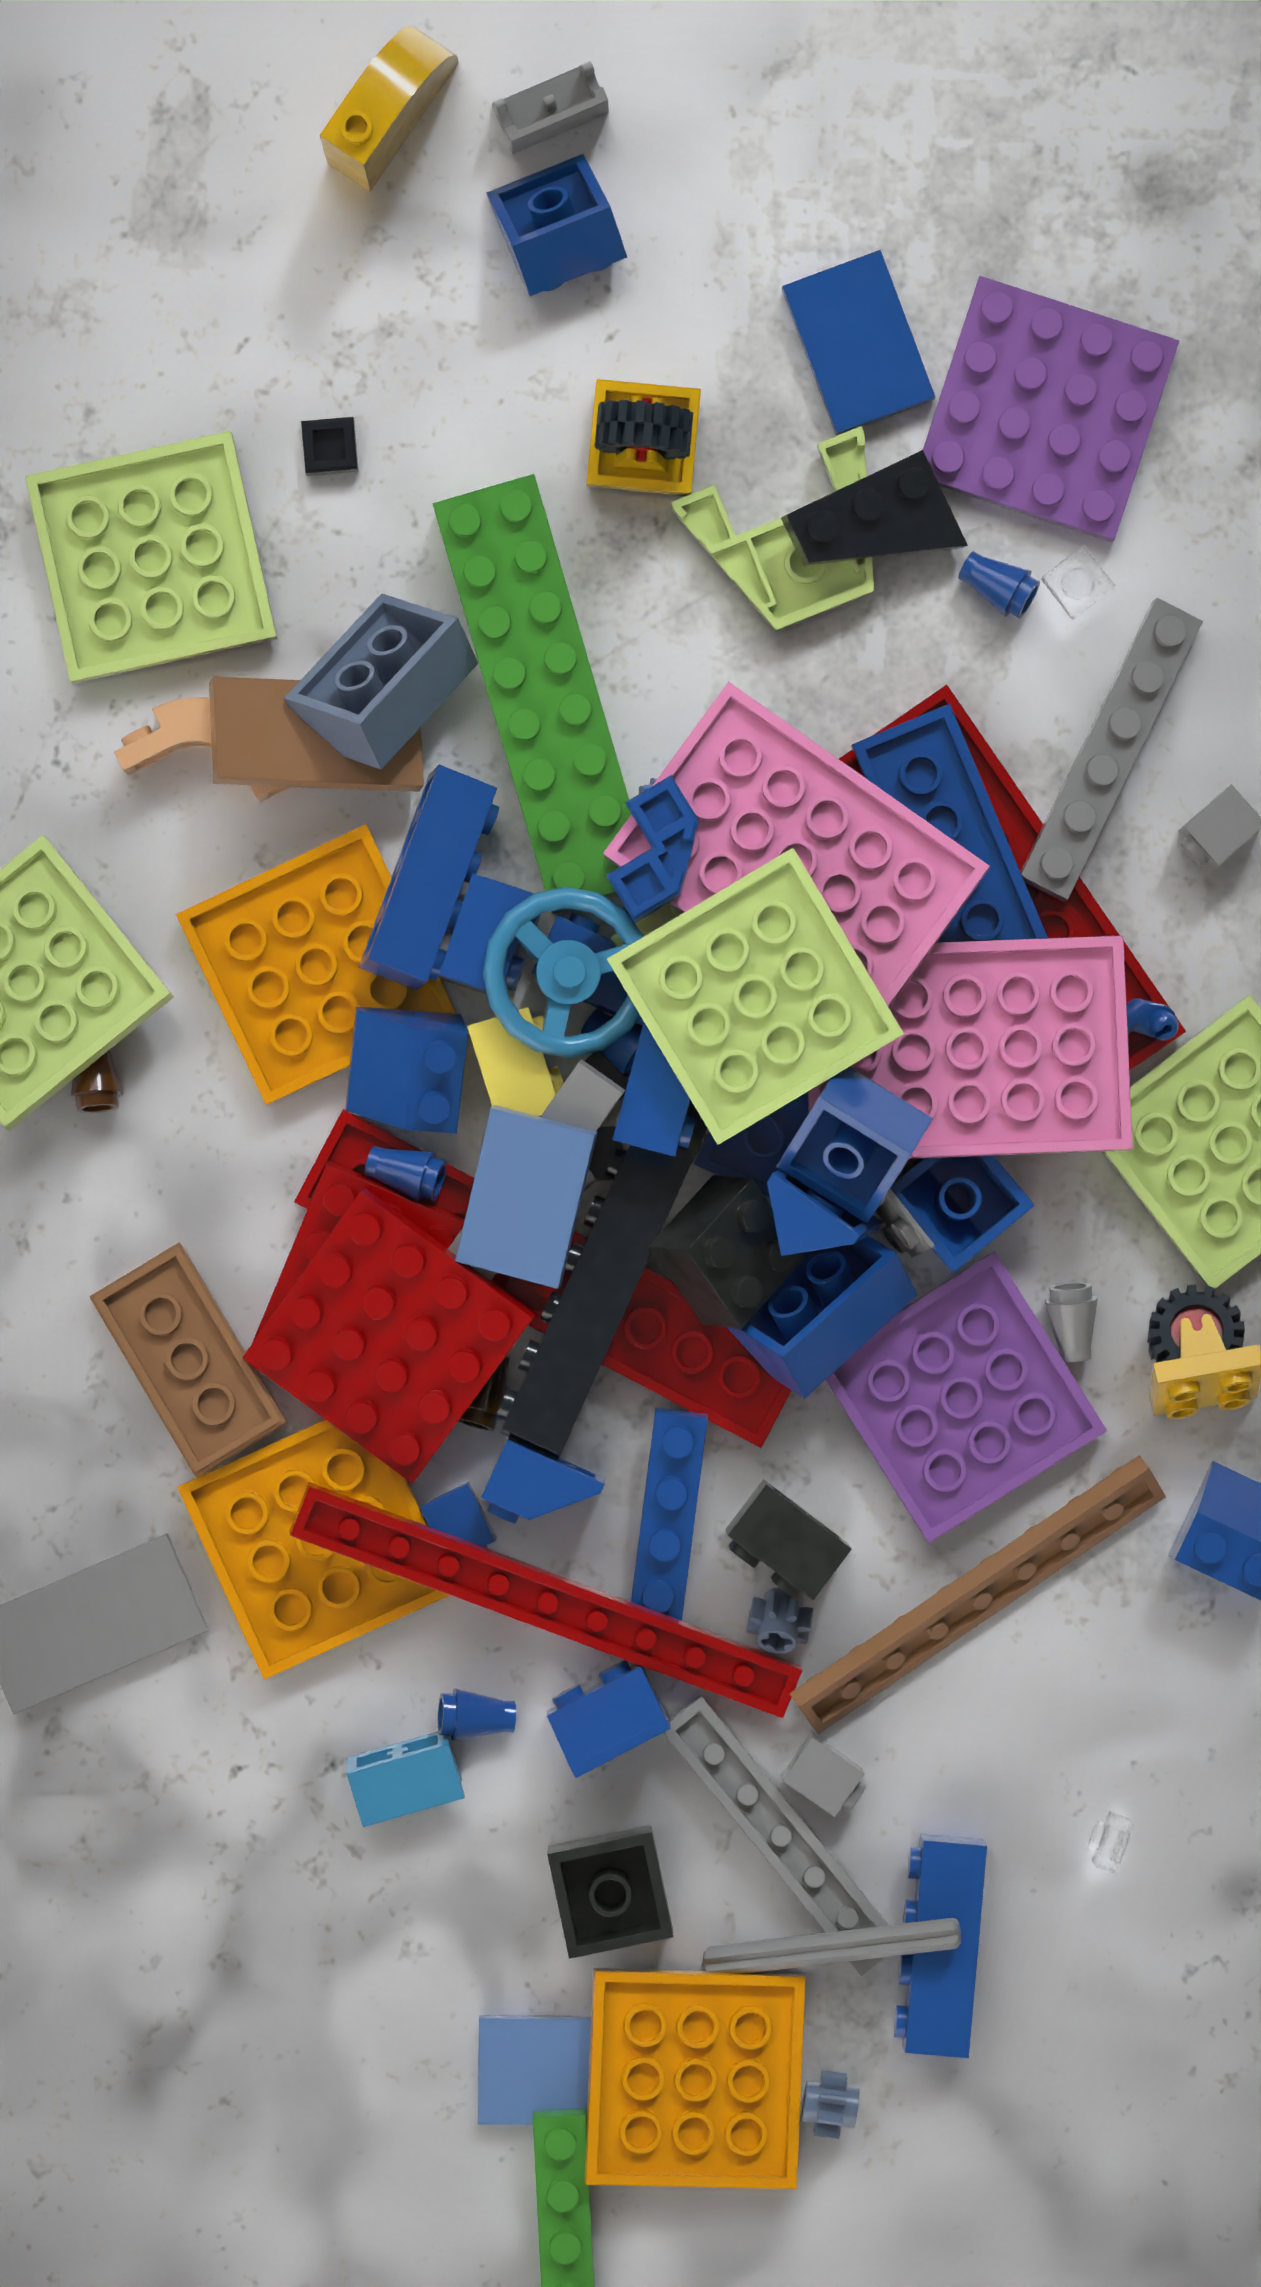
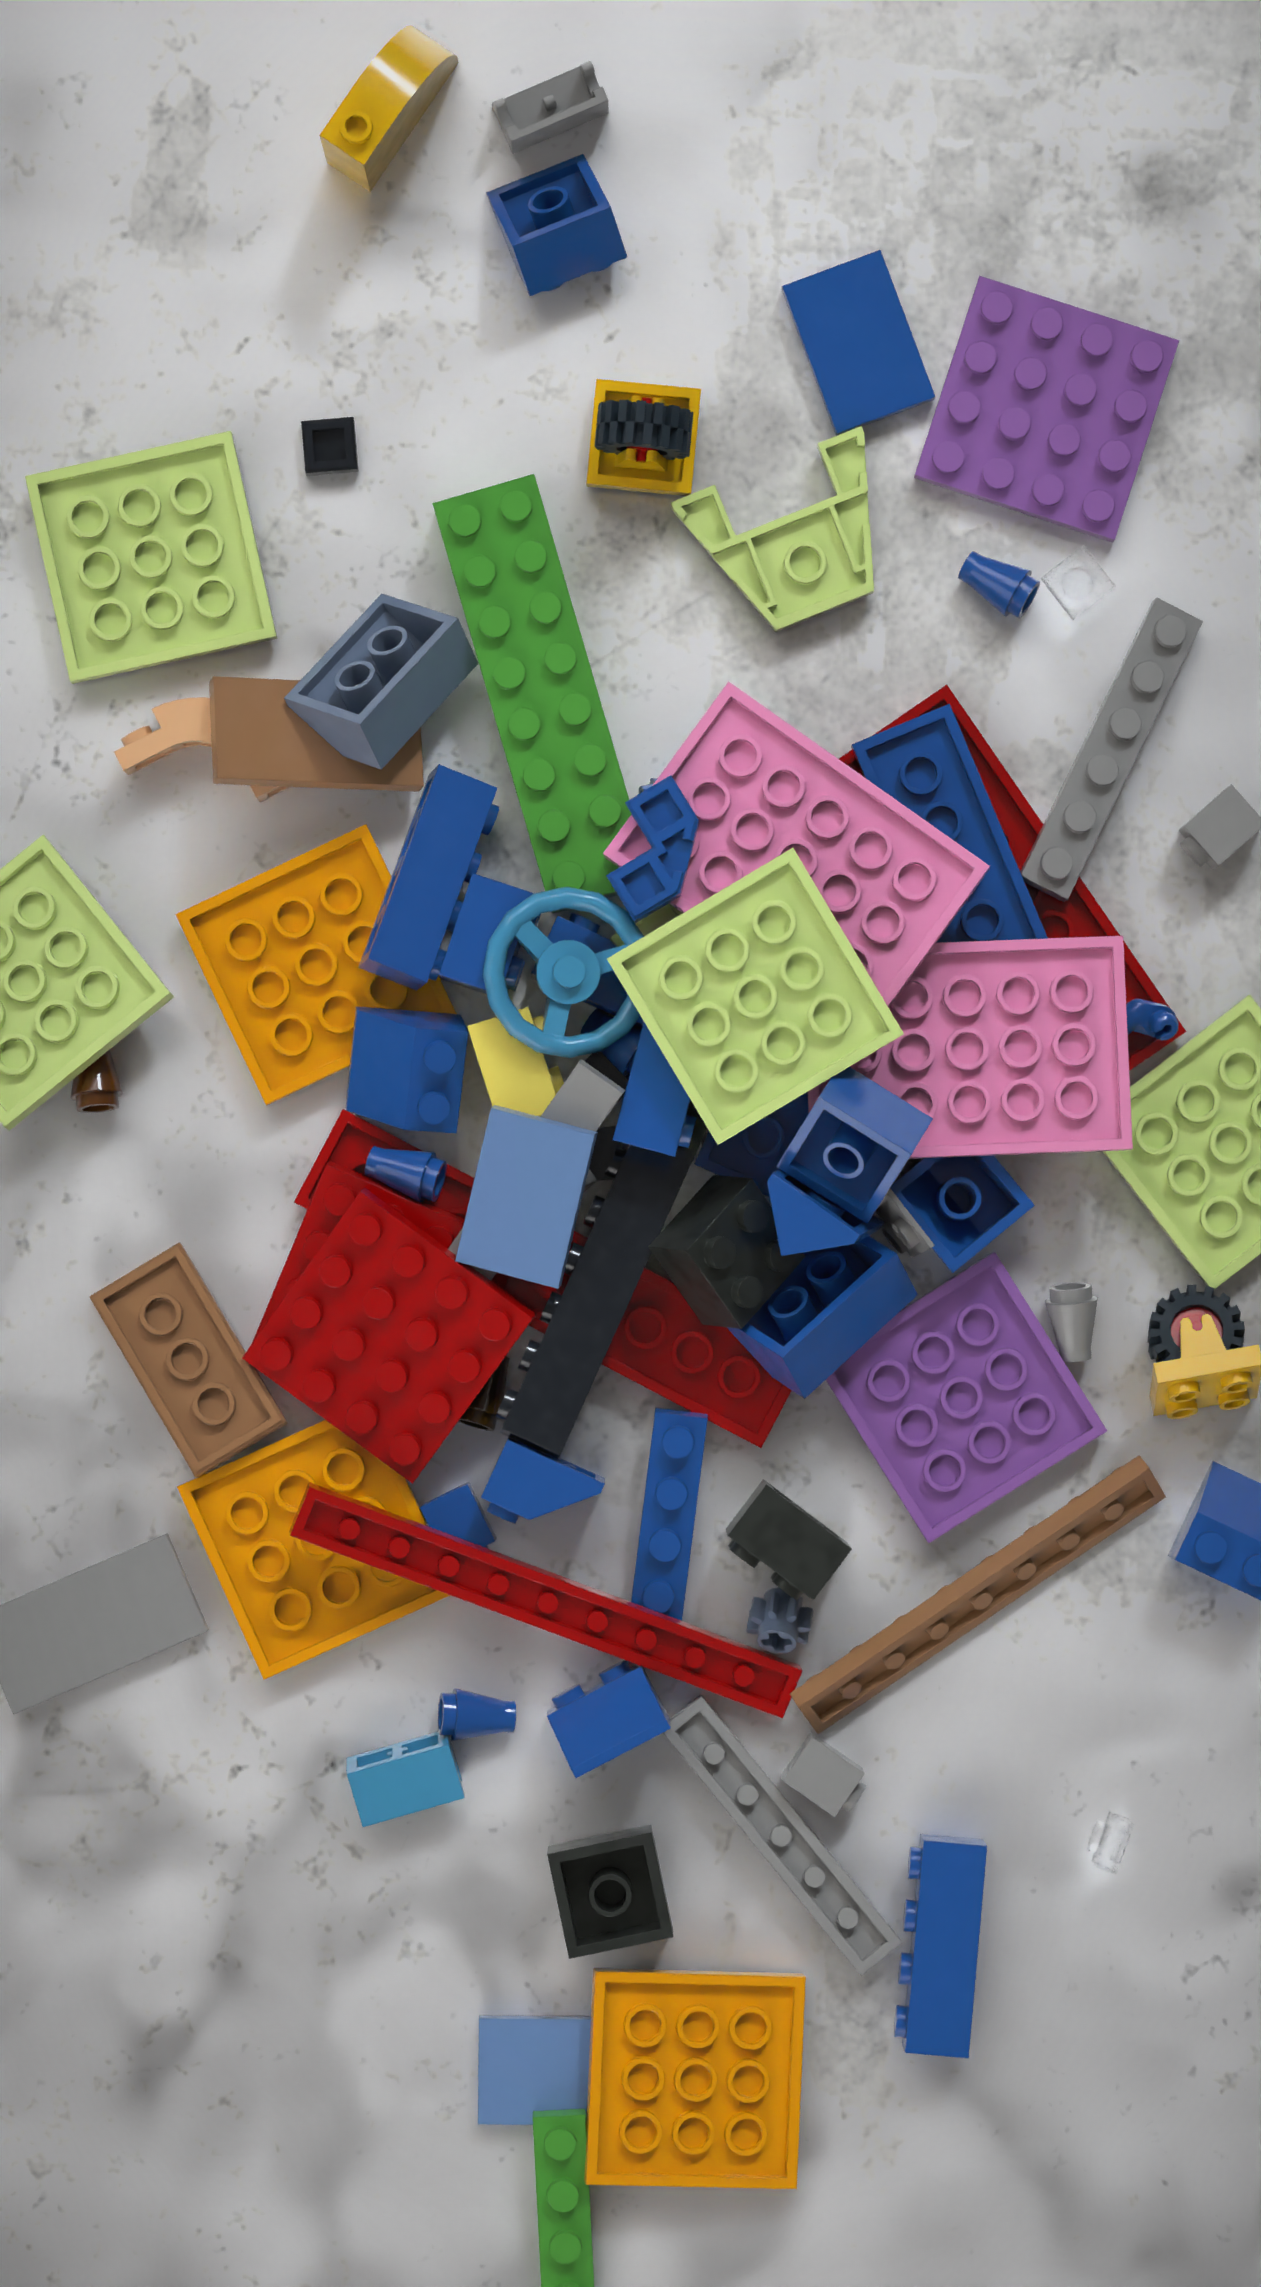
(830, 2104): sand blue gear -> none
(834, 1947): light grey axle -> none
(879, 515): black wing -> none

